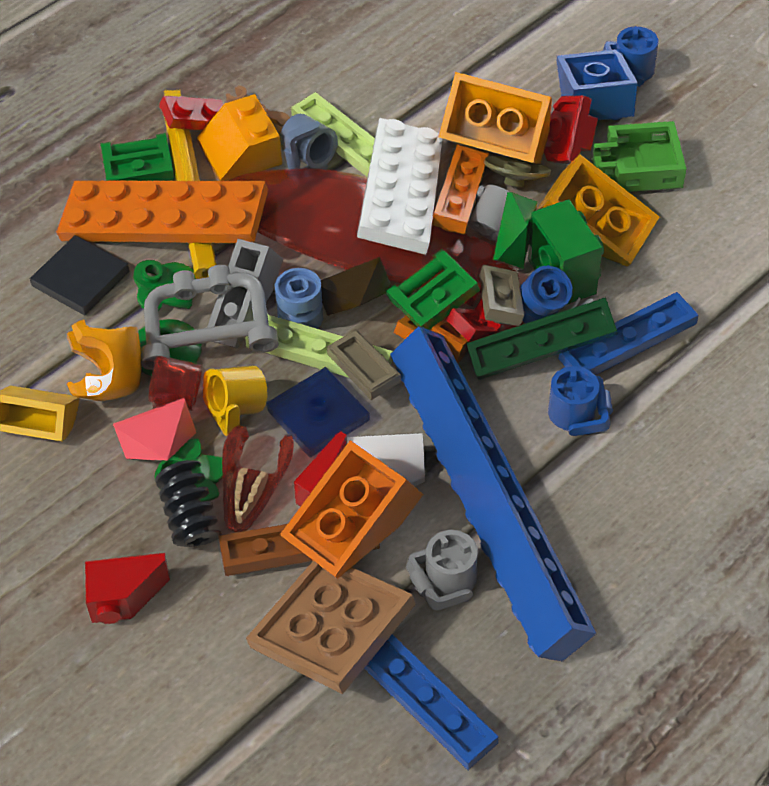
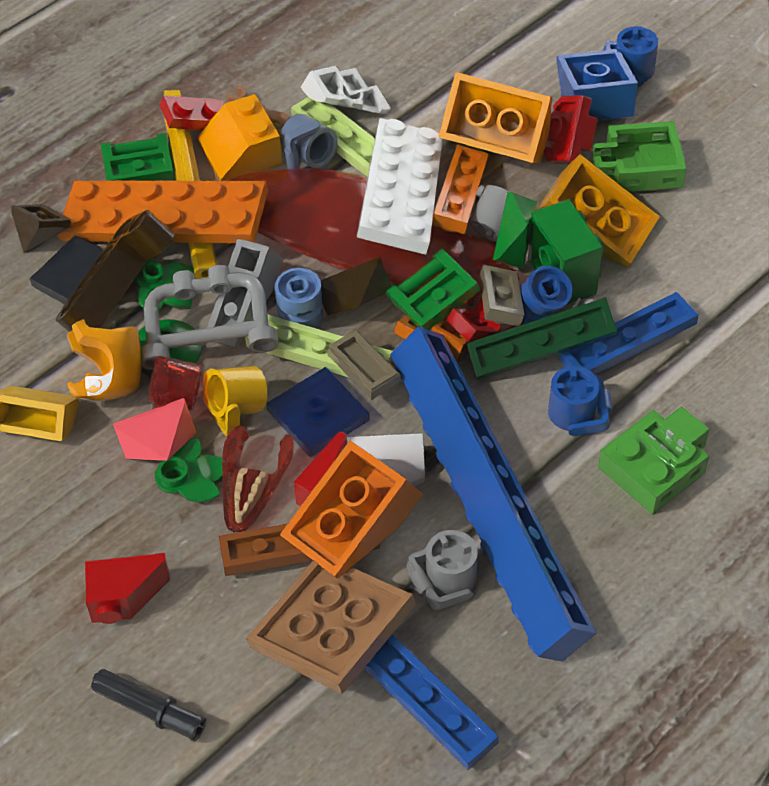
(37, 224): none -> dark brown slope
(115, 269): none -> dark brown beam
(142, 701): none -> black axle
(184, 505): black piece -> none
(344, 89): none -> white slope
(516, 170): olive dish -> none
(657, 457): none -> bright green piece

